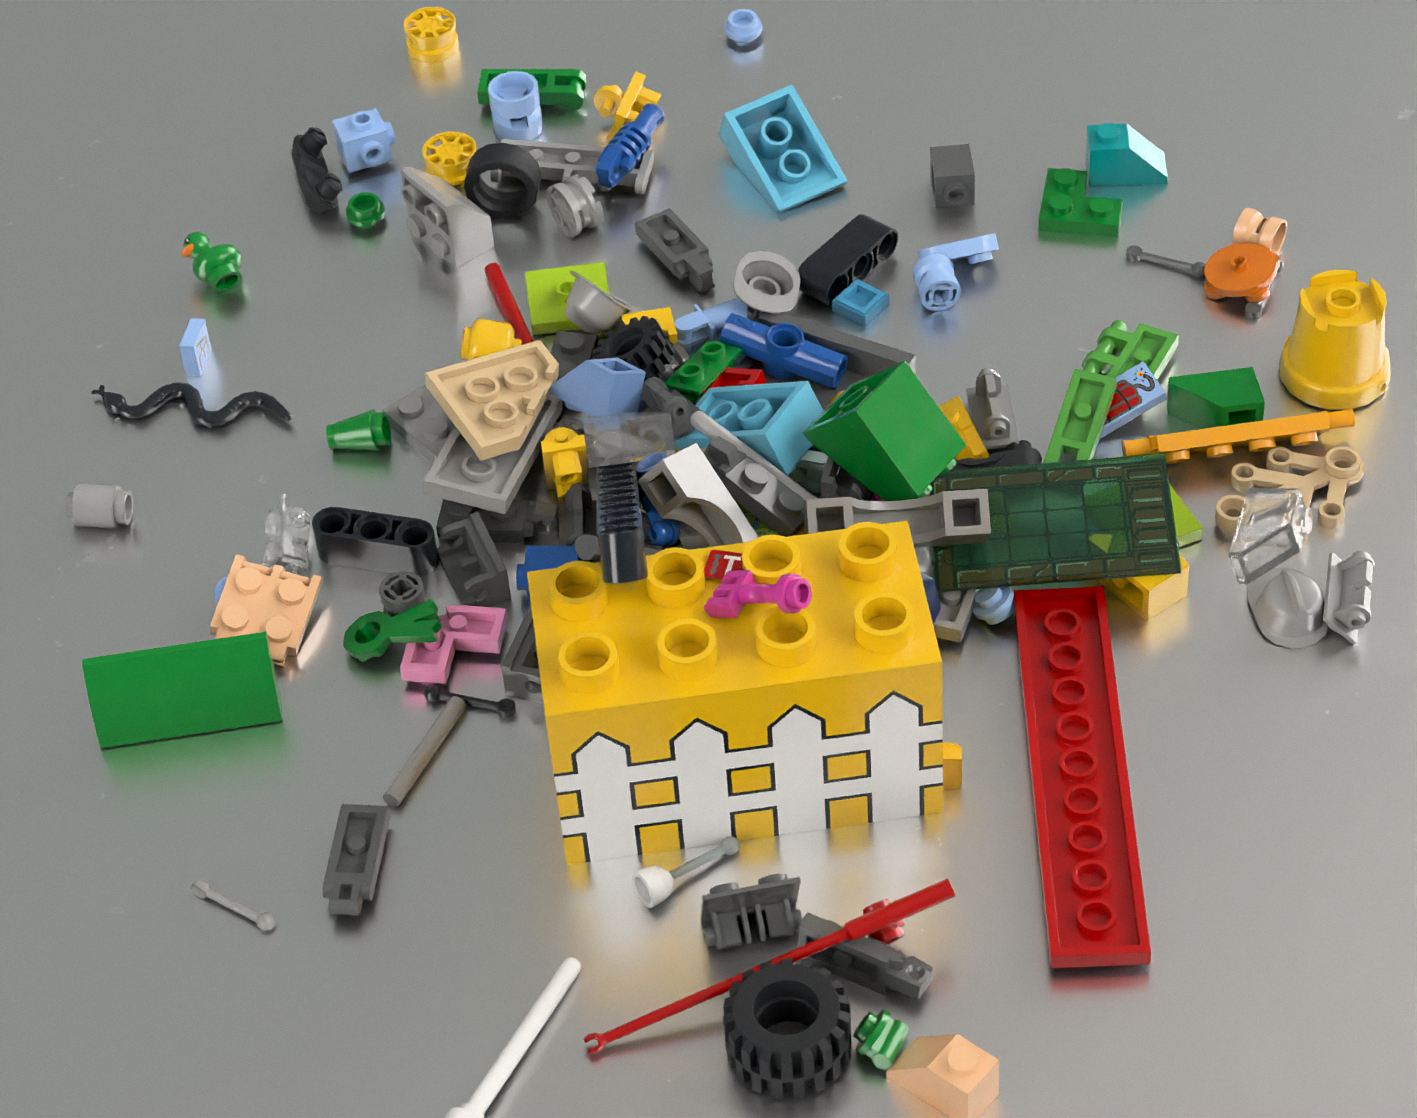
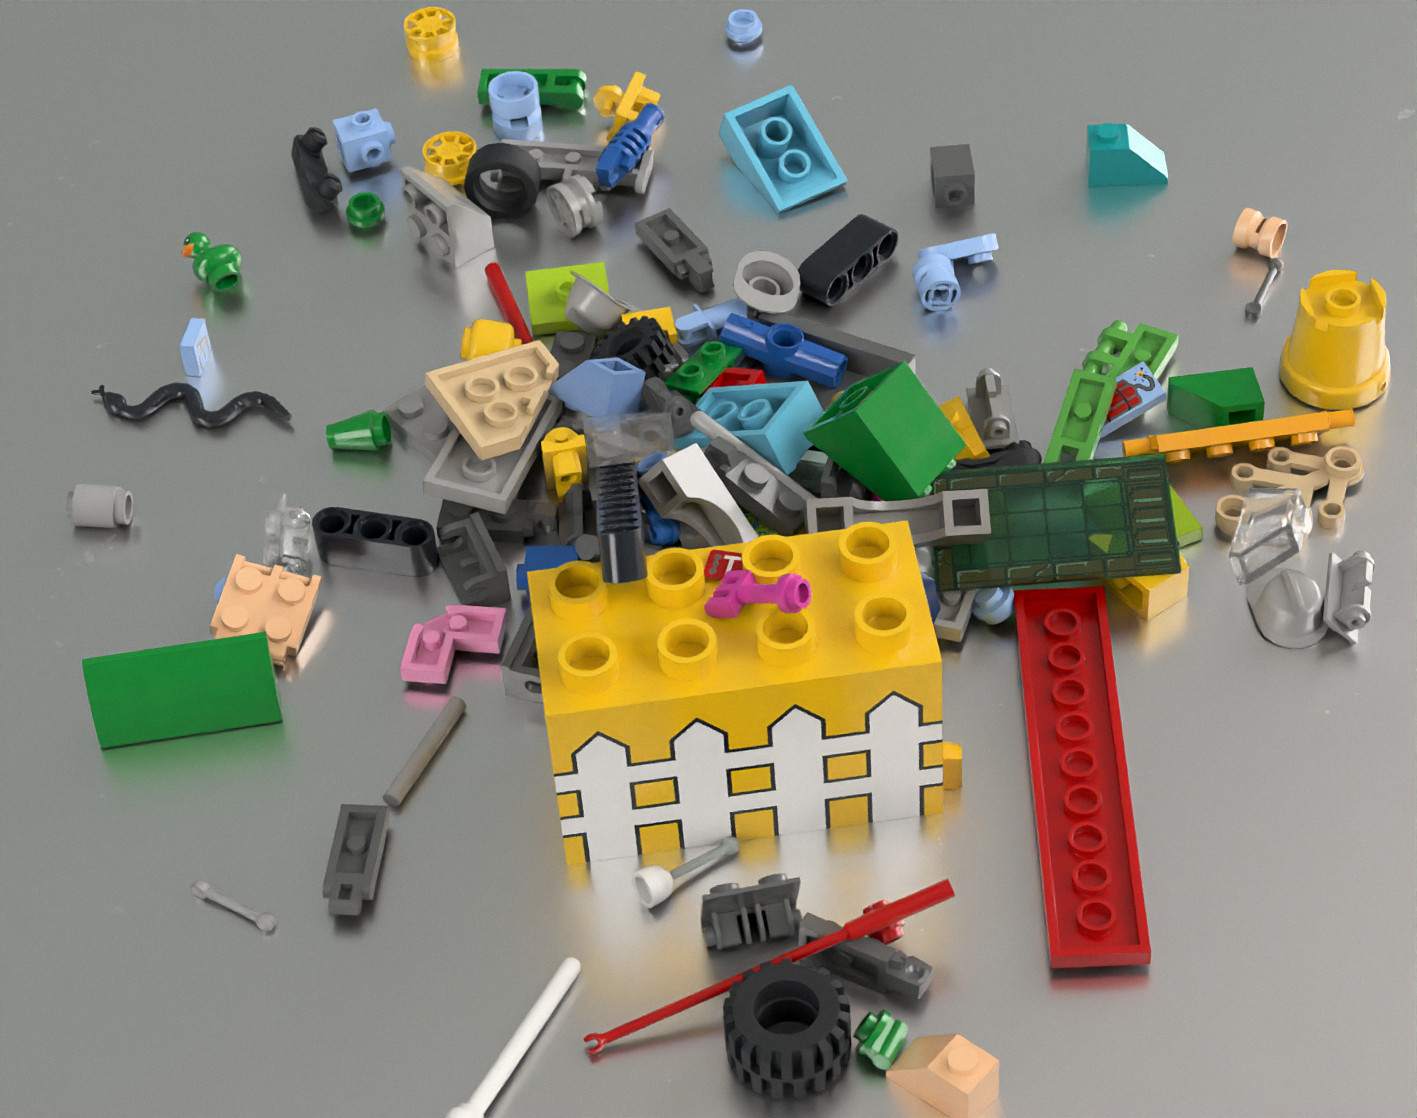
(377, 631): green piece -> none
(401, 592): dark grey wheel -> none
(505, 707): black hinge -> none
(860, 303): dark azure tile -> none
(1071, 212): green plate -> none
(1135, 254): dark grey hinge -> none
(1240, 272): orange piece -> none

